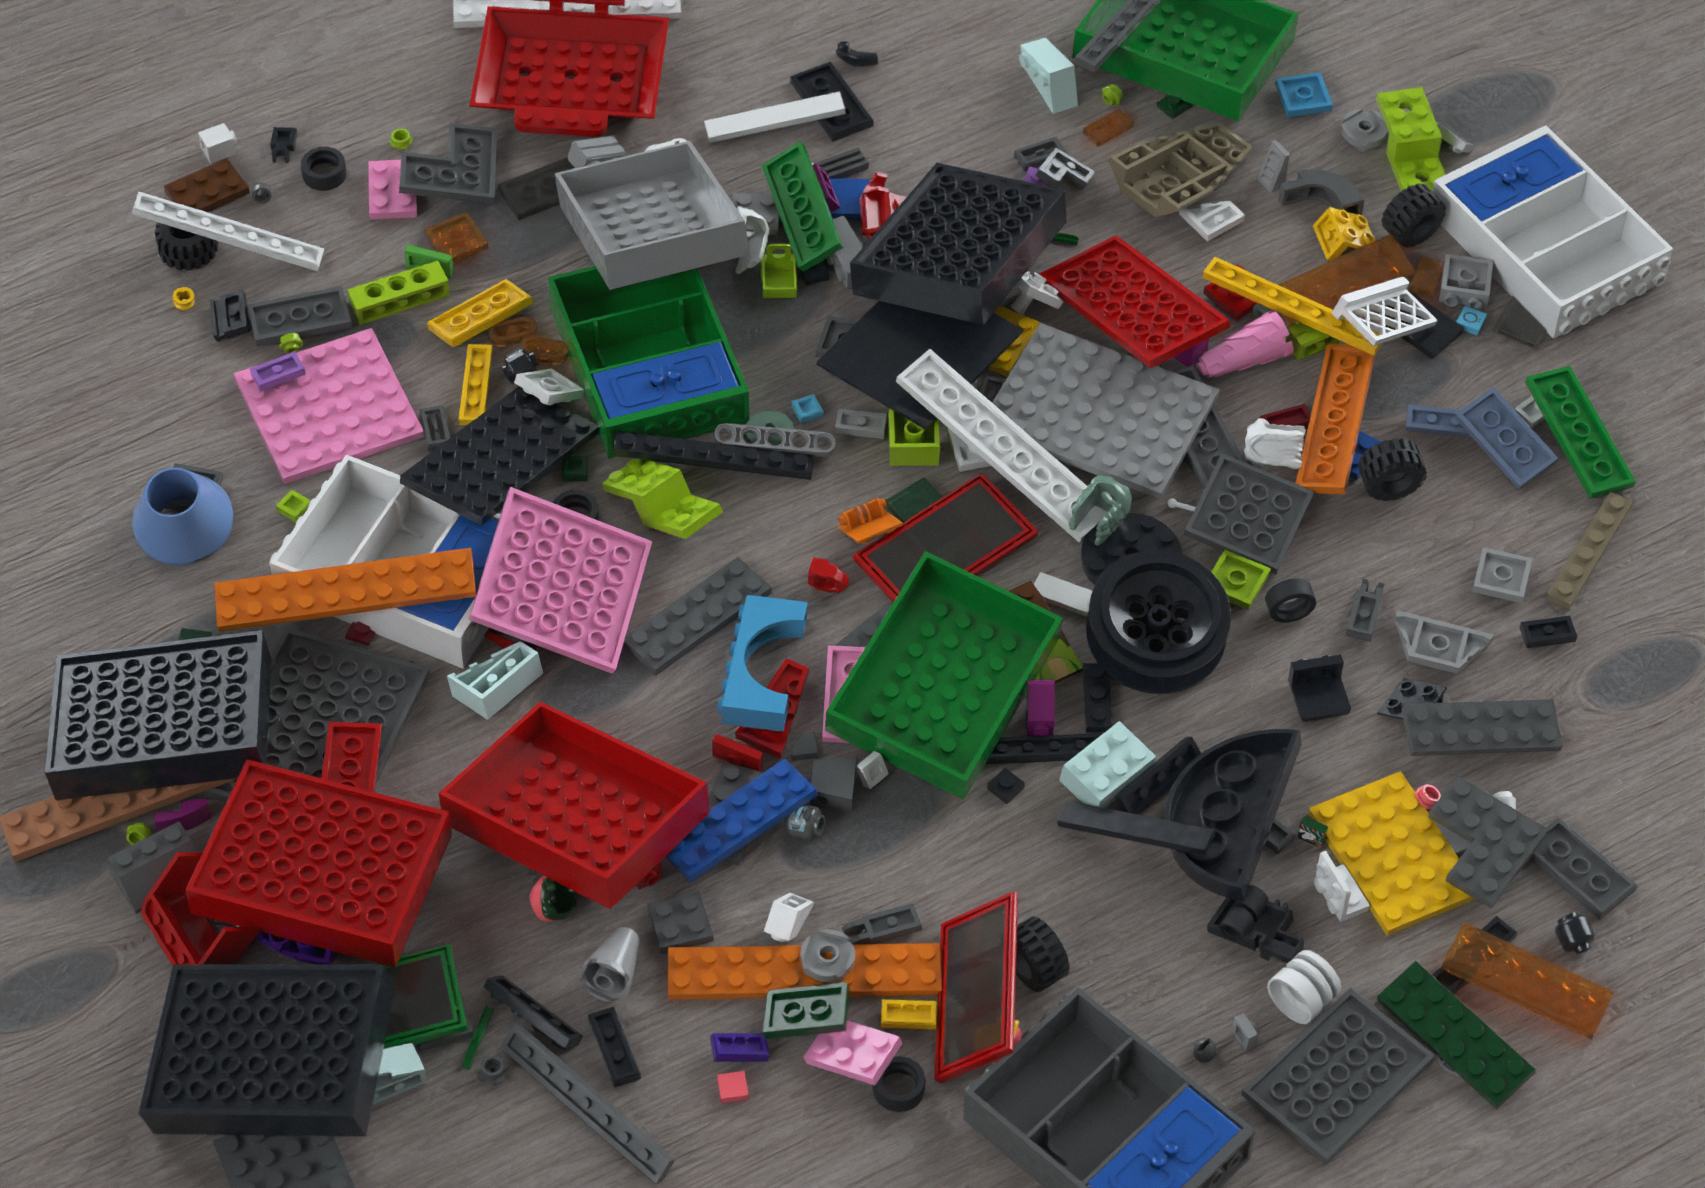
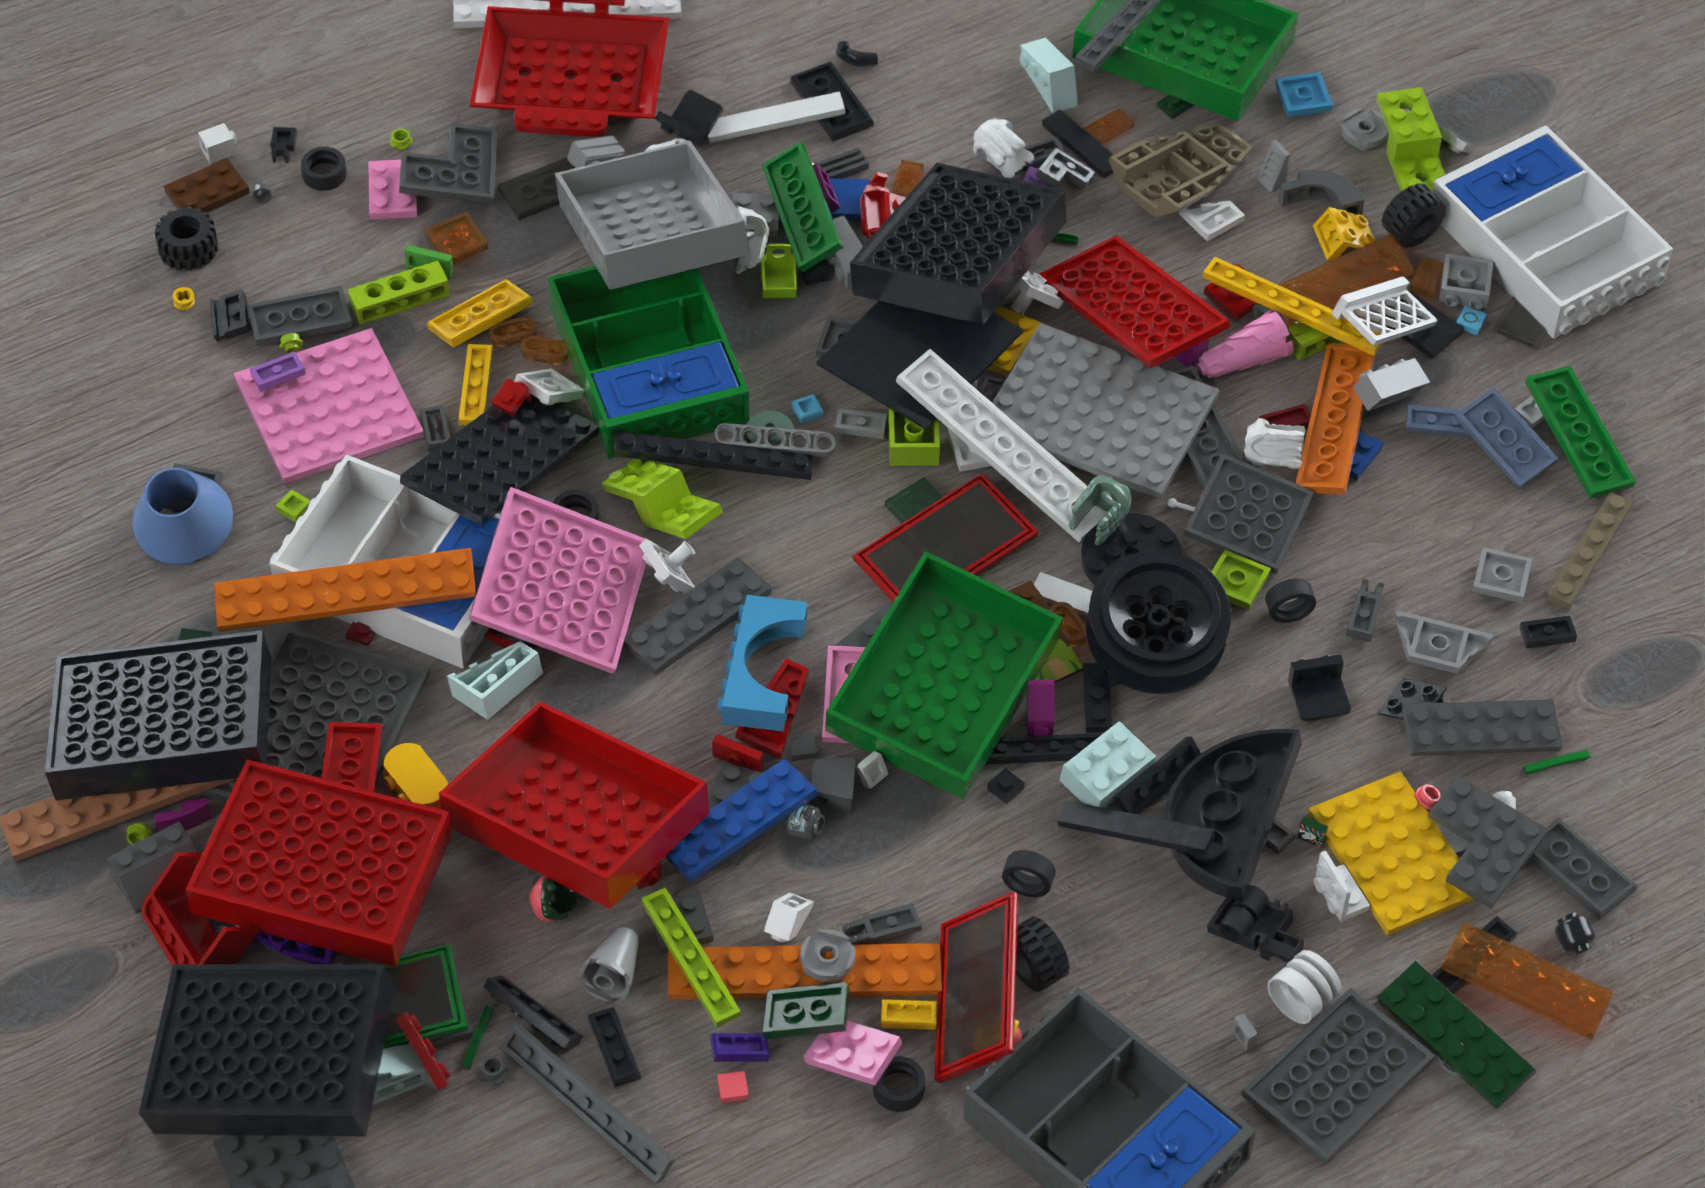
(227, 231): white tile -> none
(413, 775): none -> yellow brick
(424, 1050): none -> red plate
(511, 396): none -> red bracket
(519, 363): black head -> none
(575, 468): dark green tile -> none
(669, 564): none -> white plate
(691, 957): none -> lime plate
(692, 118): none -> black bracket
(827, 576): red rock -> none
(870, 523): orange hinge -> none
(907, 177): none -> clear orange plate
(1000, 146): none -> white piece
(1030, 862): none -> black tyre
(1071, 624): none -> clear orange plate
(1079, 142): none -> black tile
(1112, 94): lime plate -> none
(1208, 1053): dark grey hinge -> none
(1390, 383): none -> brick
(1392, 469): black tyre -> none
(1557, 761): none -> green piece

